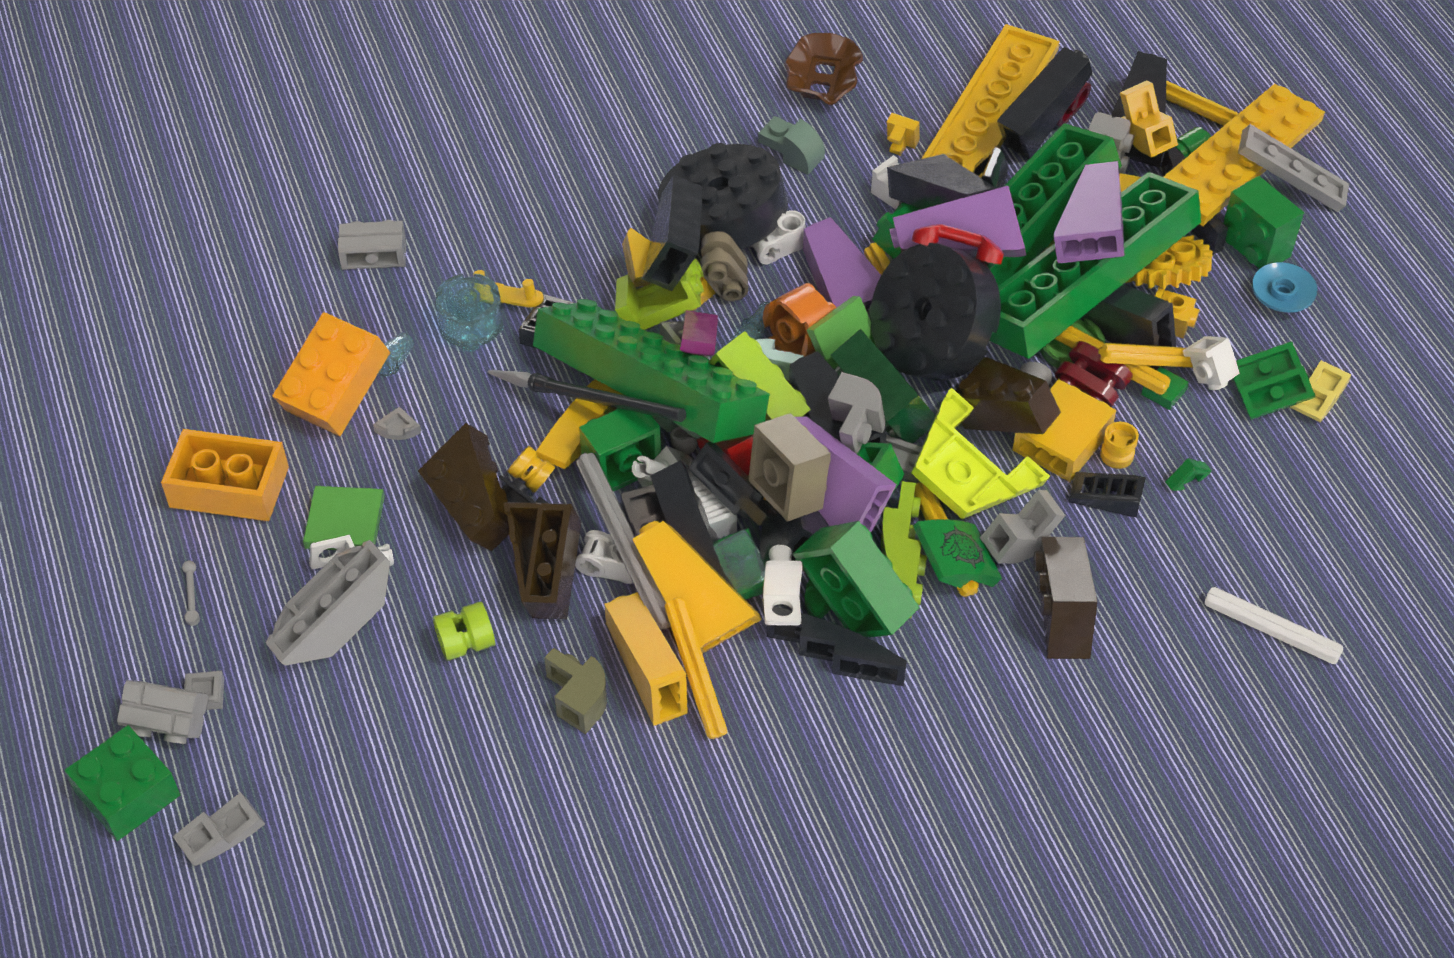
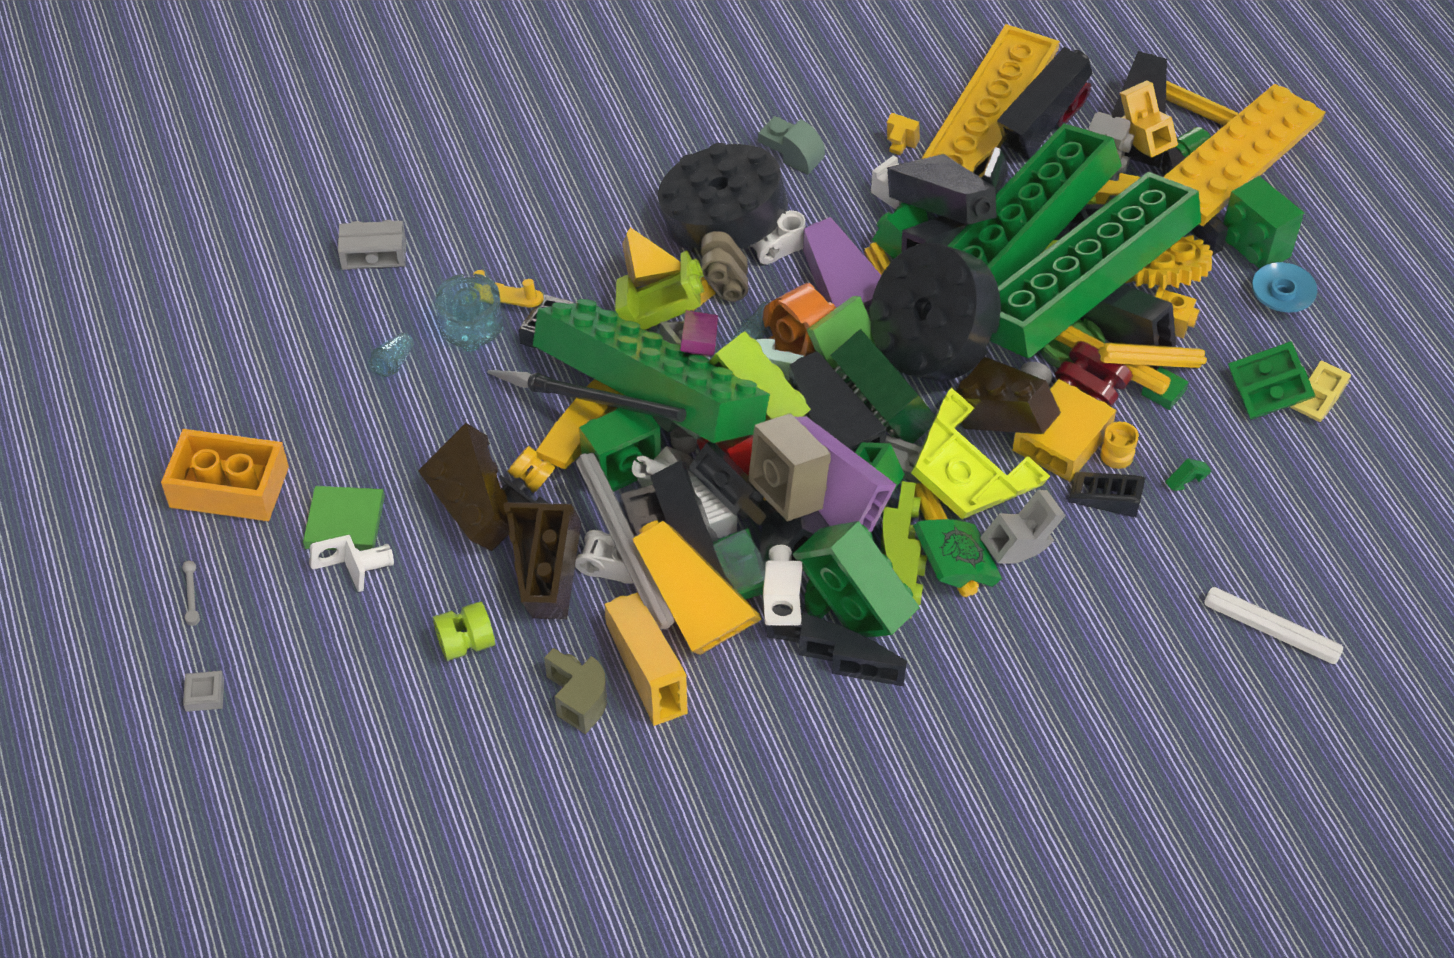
(122, 782): green brick -> none
(162, 710): light grey brick -> none
(215, 834): light grey slope -> none
(331, 373): light orange brick -> none
(331, 606): light grey wedge -> none
(397, 426): light grey tile -> none
(674, 233): black slope -> none
(695, 668): yellow axle -> none
(825, 50): reddish brown piece -> none
(859, 407): light grey brick -> none
(983, 213): medium lavender slope -> none
(987, 249): red bar -> none
(1066, 597): dark brown wedge -> none
(1093, 217): slope -> none
(1212, 361): white brick -> none
(1293, 168): light grey plate -> none

